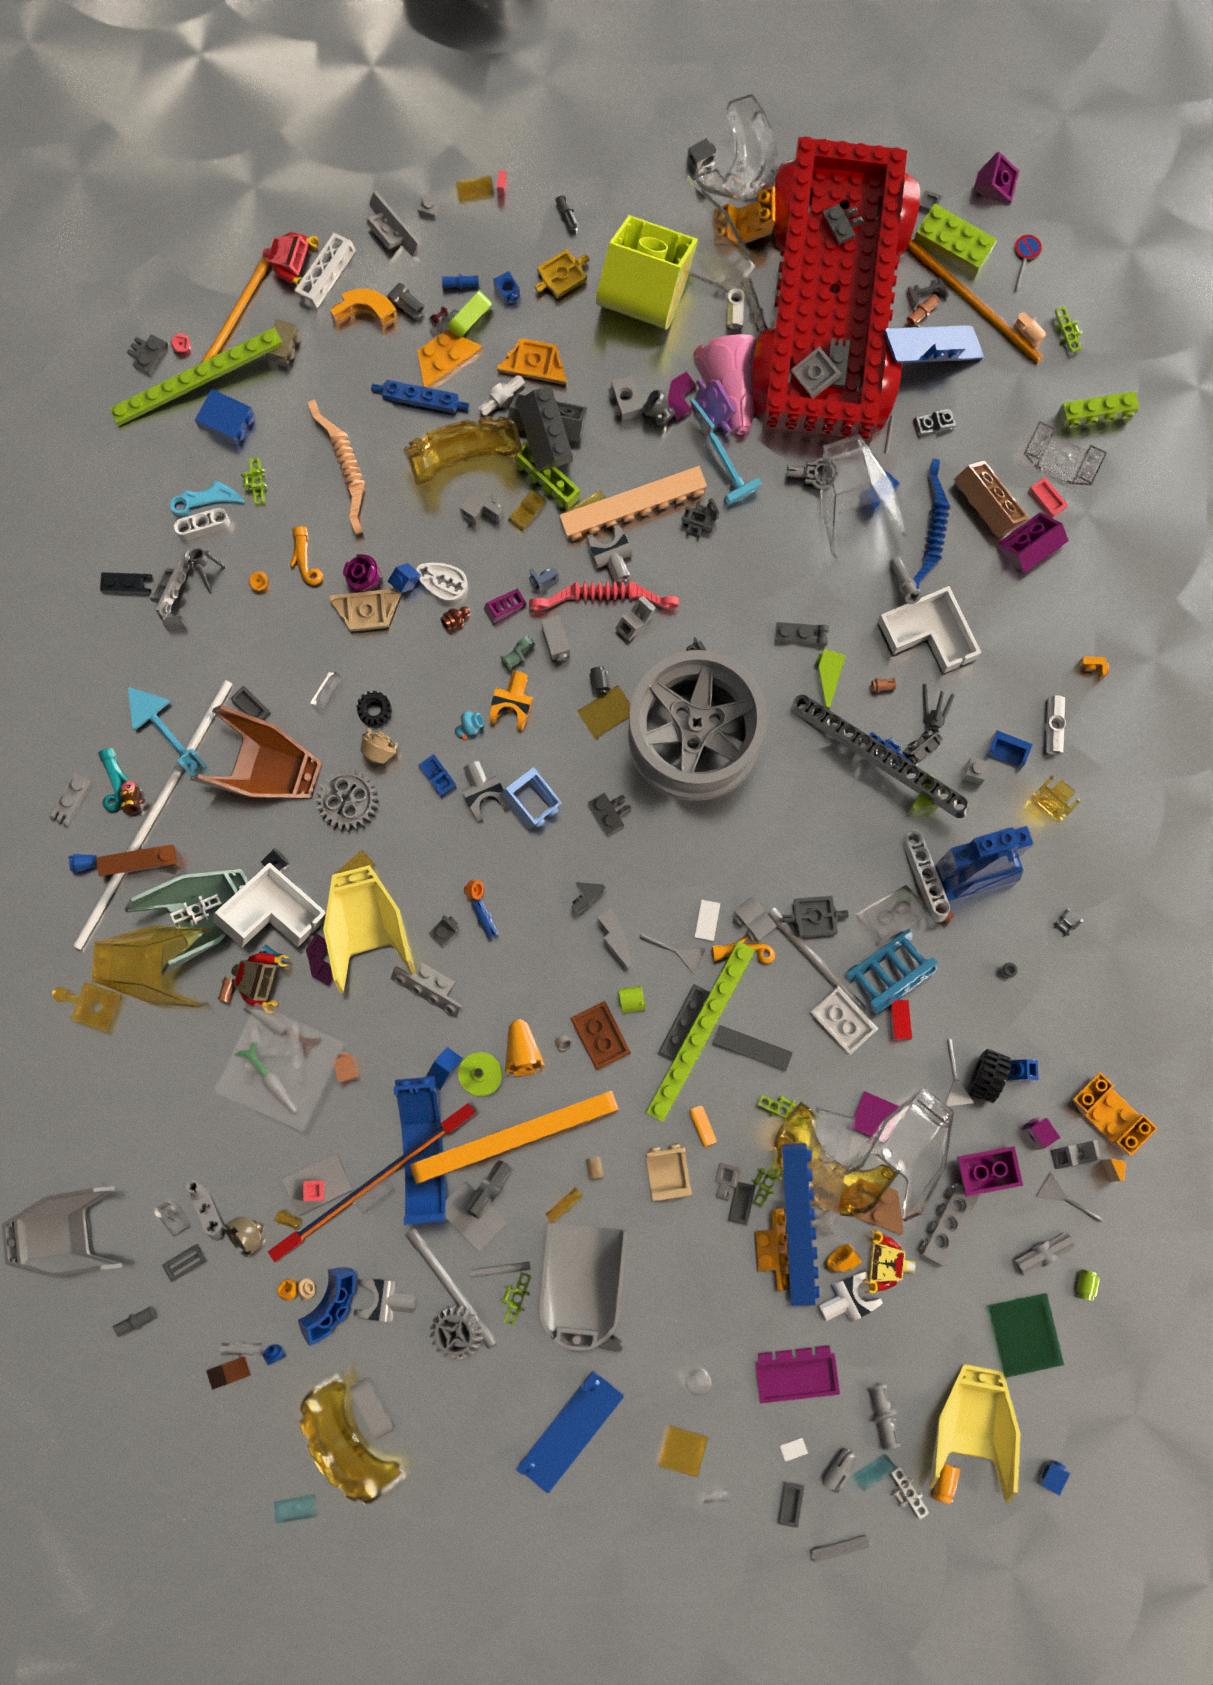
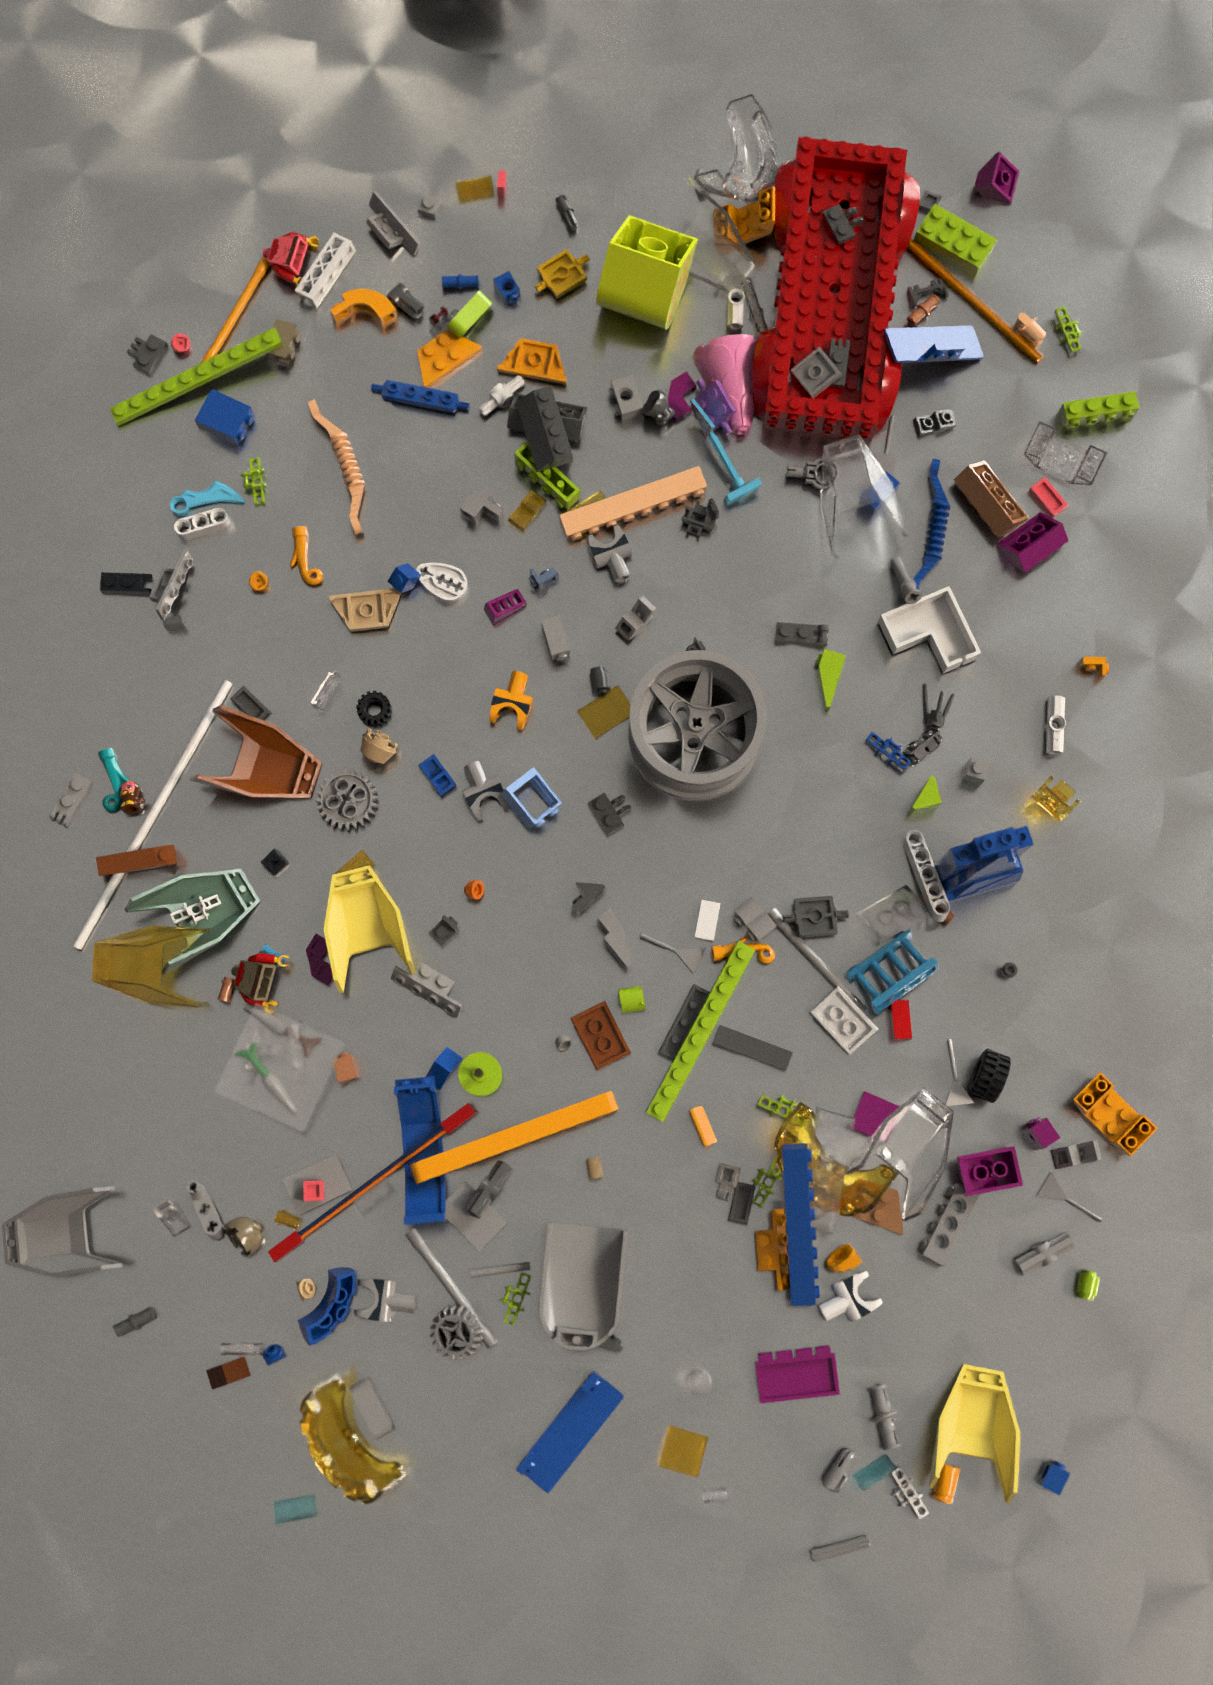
(81, 862): blue cone -> none
(83, 1008): clear yellow plate -> none
(144, 708): medium azure piece -> none
(199, 560): dark grey plant -> none
(199, 1253): dark grey tile -> none
(273, 900): white piece -> none
(287, 1290): light orange tile -> none
(362, 573): magenta cone -> none
(453, 618): copper piece -> none
(461, 442): clear yellow windscreen -> none
(470, 724): medium azure animal -> none
(484, 918): blue pin -> none
(517, 654): sand green connector -> none
(522, 1051): light orange cone -> none
(564, 1205): clear yellow pin -> none
(574, 591): coral piece -> none
(668, 1173): tan panel -> none
(702, 154): dark grey brick -> none
(790, 1504): dark grey tile -> none
(793, 1449): white sticker -> none
(883, 684): nougat pin -> none
(886, 761): dark grey beam -> none
(886, 1263): torso -> none
(1009, 749): blue panel -> none
(1023, 1070): blue brick -> none
(1025, 1335): clear green piece -> none
(1027, 248): piece -> none
(1058, 924): dark grey piece -> none
(1115, 1169): light orange slope -> none

